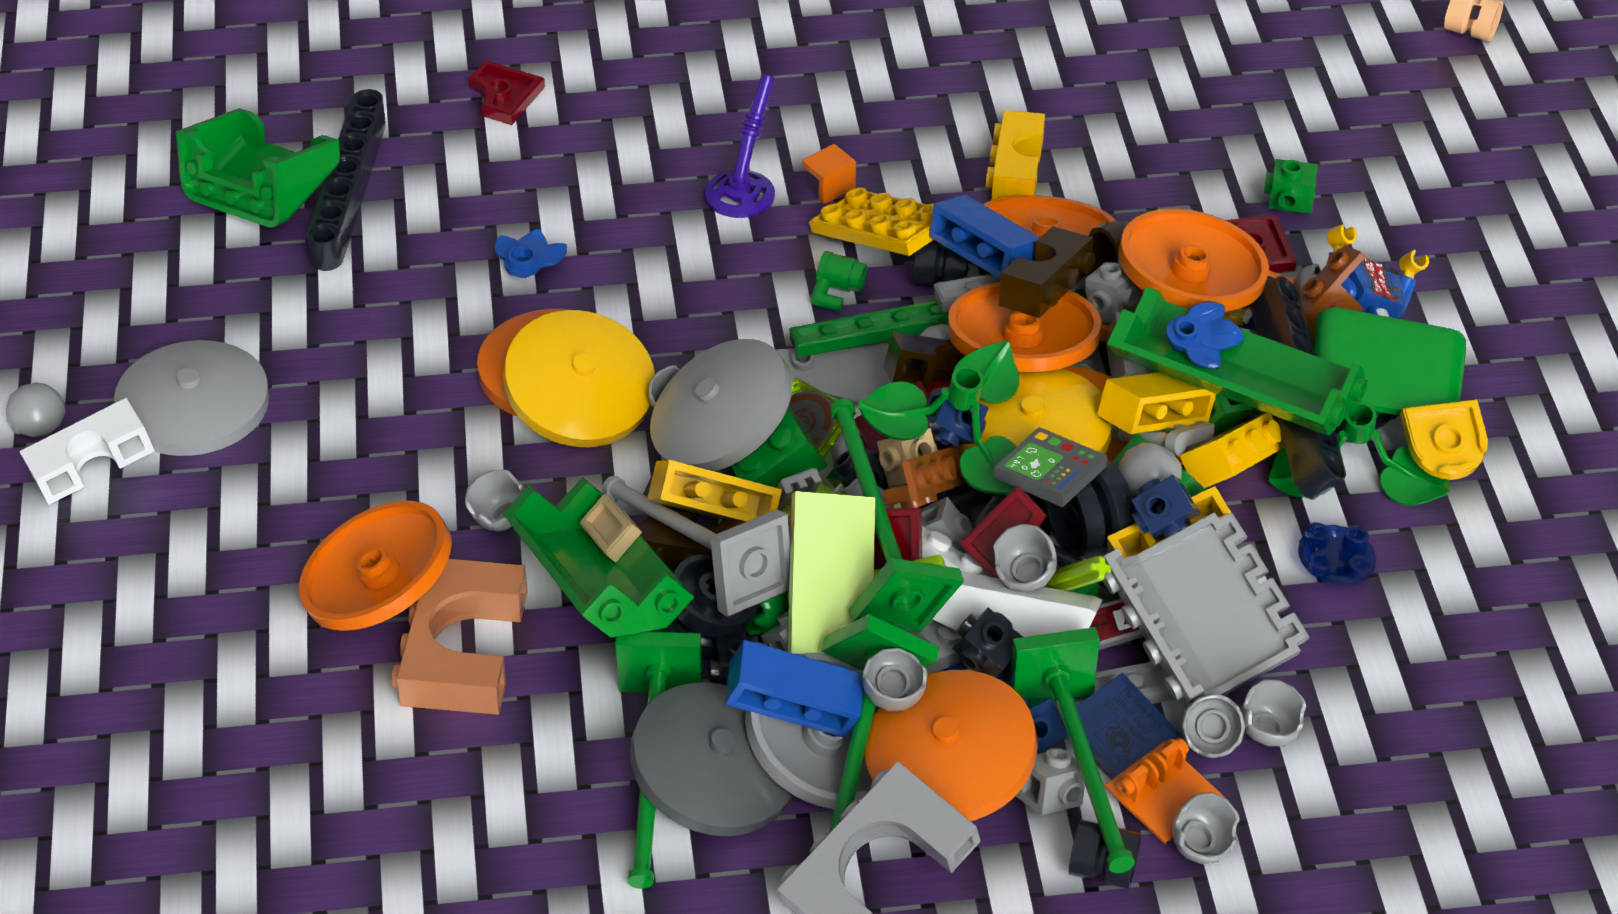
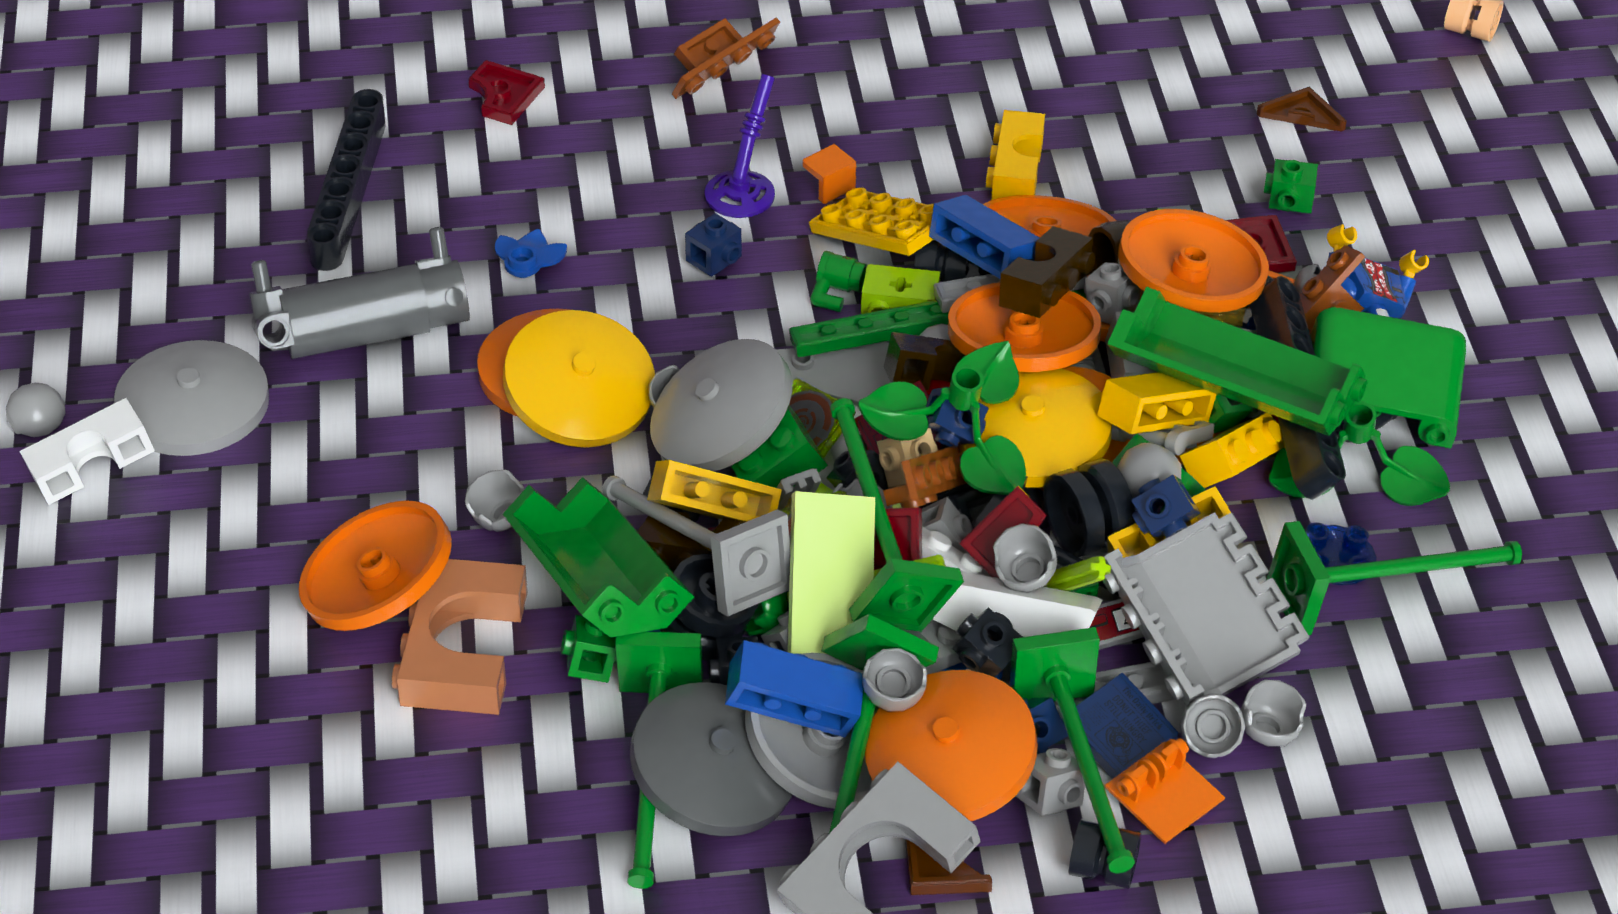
(237, 172): green windscreen -> none
(361, 306): none -> dark grey piece
(588, 651): none -> green brick
(610, 527): tan tile -> none
(713, 244): none -> dark blue brick
(715, 50): none -> dark orange bracket
(896, 287): none -> lime brick
(930, 878): none -> reddish brown tile
(1050, 466): dark grey tile -> none
(1205, 828): light grey hair -> none
(1208, 334): blue plate -> none
(1303, 108): none -> reddish brown tile
(1305, 579): none -> green tile
(1446, 438): yellow tile -> none

